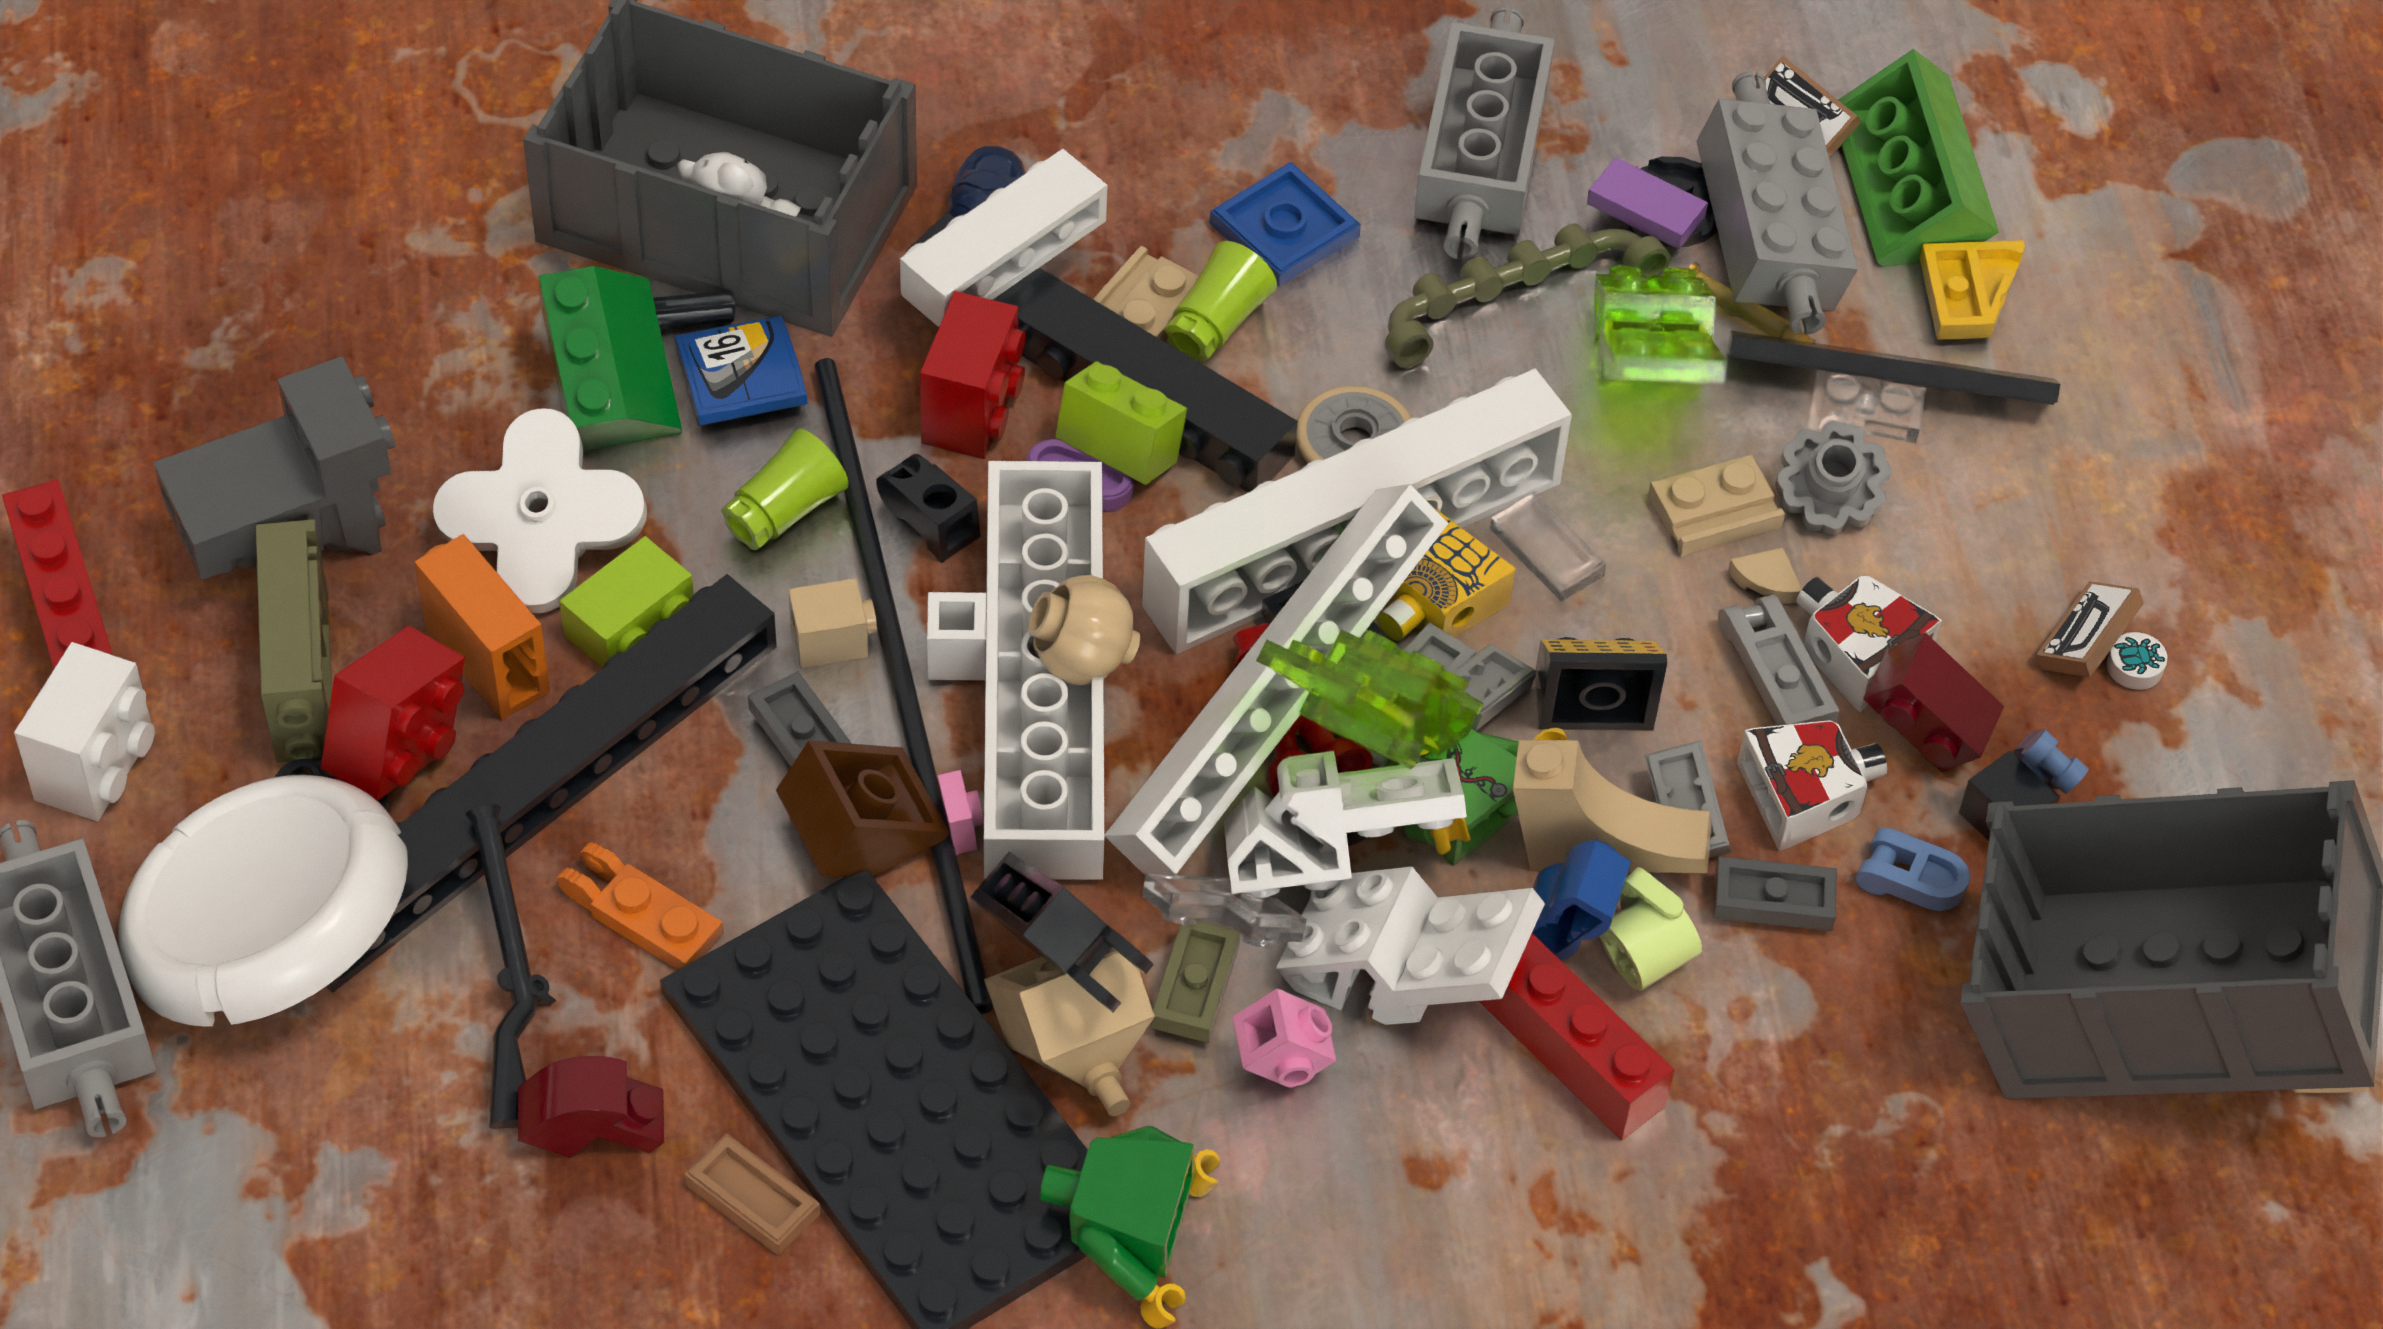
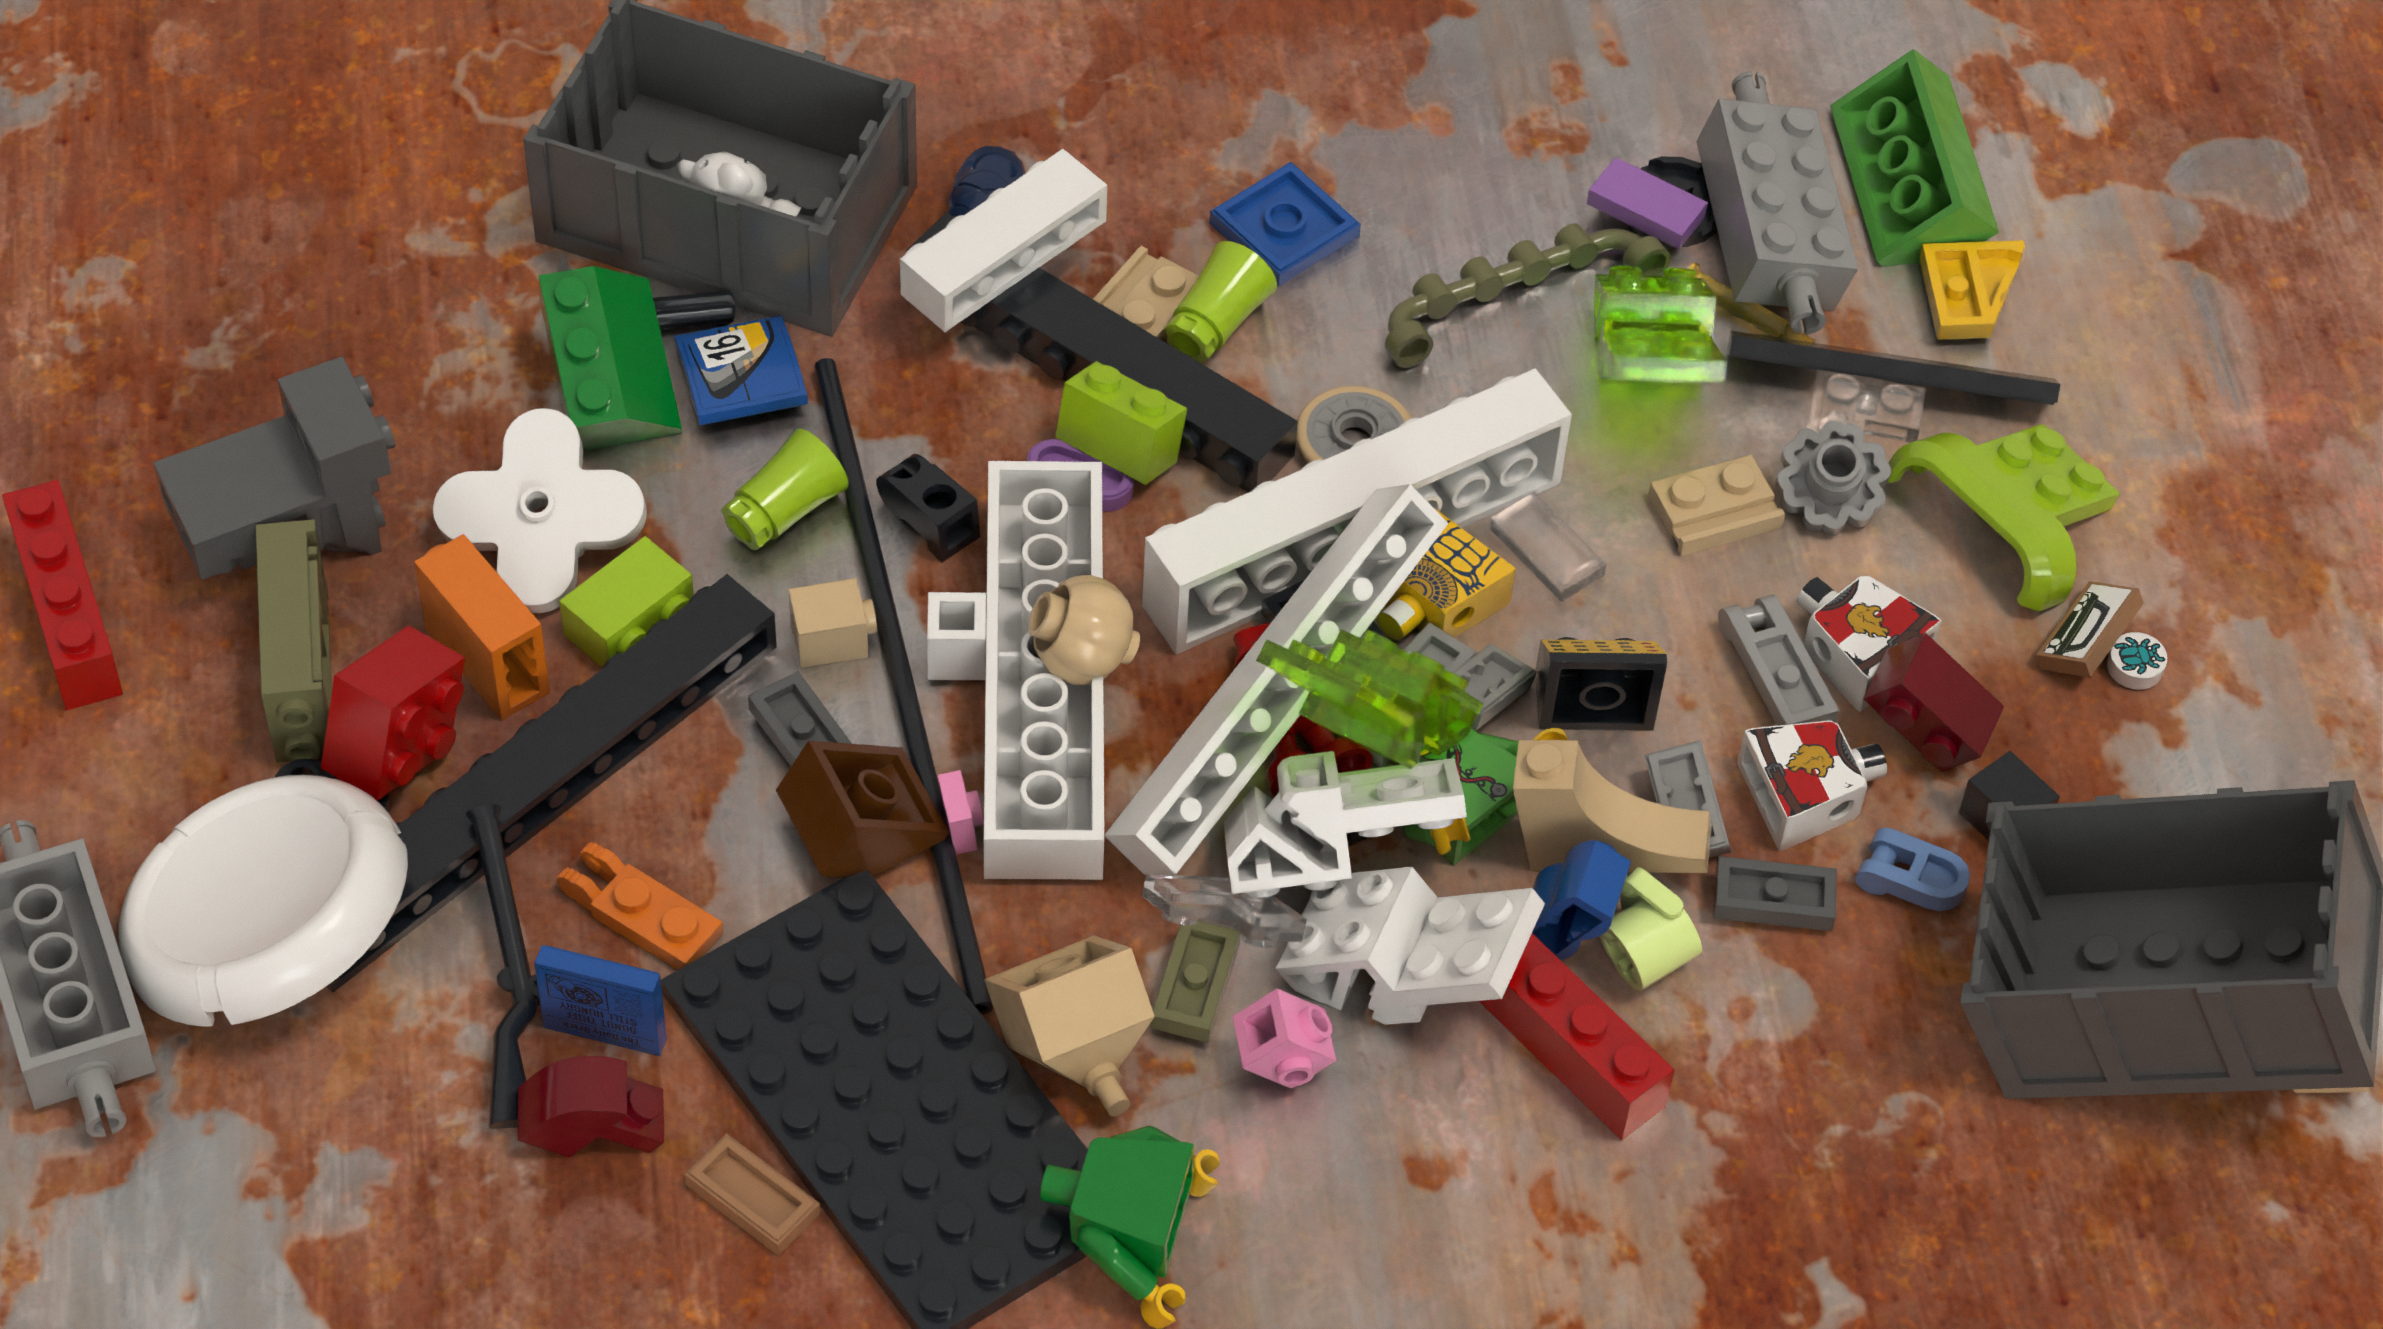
(85, 732): white brick -> none
(601, 1000): none -> blue tile
(971, 375): red brick -> none
(1054, 924): black hinge -> none
(1484, 130): light grey brick -> none
(1767, 574): tan tile -> none
(1792, 87): tile -> none
(2025, 491): none -> lime piece
(2048, 762): medium blue plate -> none

